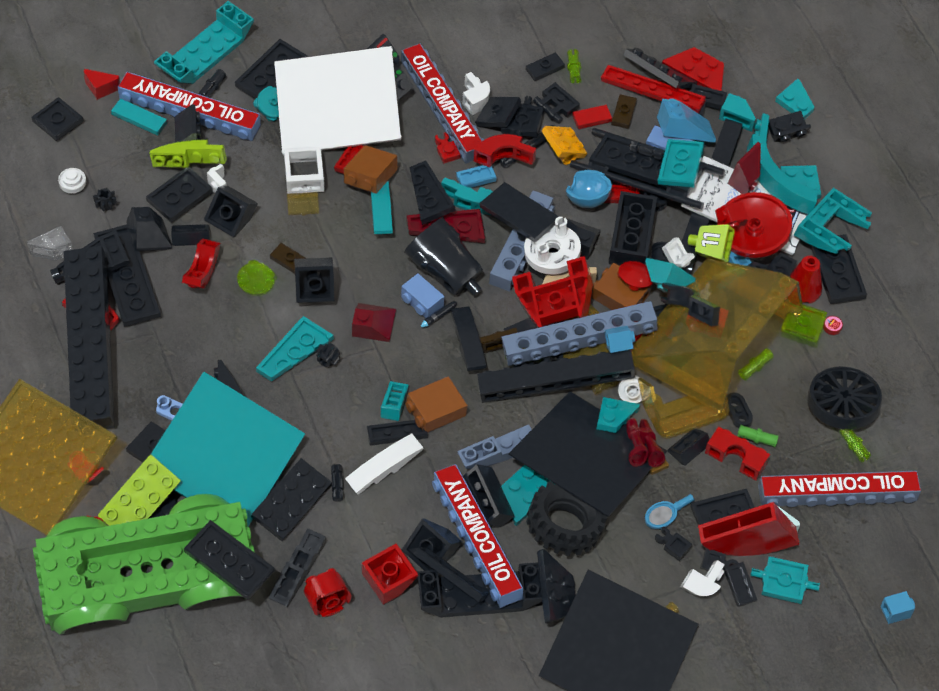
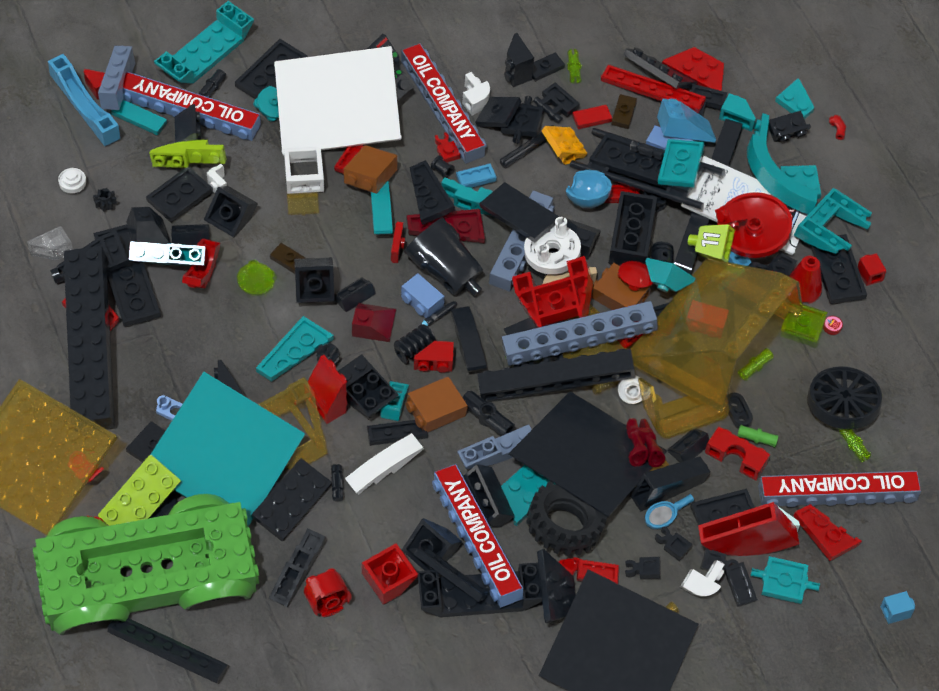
(57, 119): black plate -> none
(97, 119): none -> dark azure arch
(111, 88): none -> sand blue arch
(167, 254): none -> slope
(168, 649): none -> black plate
(229, 559): black tile -> none
(288, 401): none -> clear yellow windscreen
(328, 390): none -> red slope
(354, 293): none -> black slope
(366, 387): none -> black slope
(398, 242): none -> red plate
(412, 341): none -> black piece
(435, 357): none -> red slope
(442, 166): none -> black bush
(494, 341): dark brown plate -> none
(495, 420): none -> black piece
(503, 147): red arch -> none
(518, 62): none -> black slope
(570, 564): none -> red tile
(606, 570): none -> red plate
(615, 414): teal wing -> none
(619, 339): dark azure brick -> none
(647, 568): none -> black plate
(669, 482): none -> black slope
(677, 254): white bracket -> none
(698, 307): black piece -> none
(747, 171): dark red slope -> none
(826, 535): none -> red wing
(841, 127): none -> red arm
(871, 269): none -> red brick

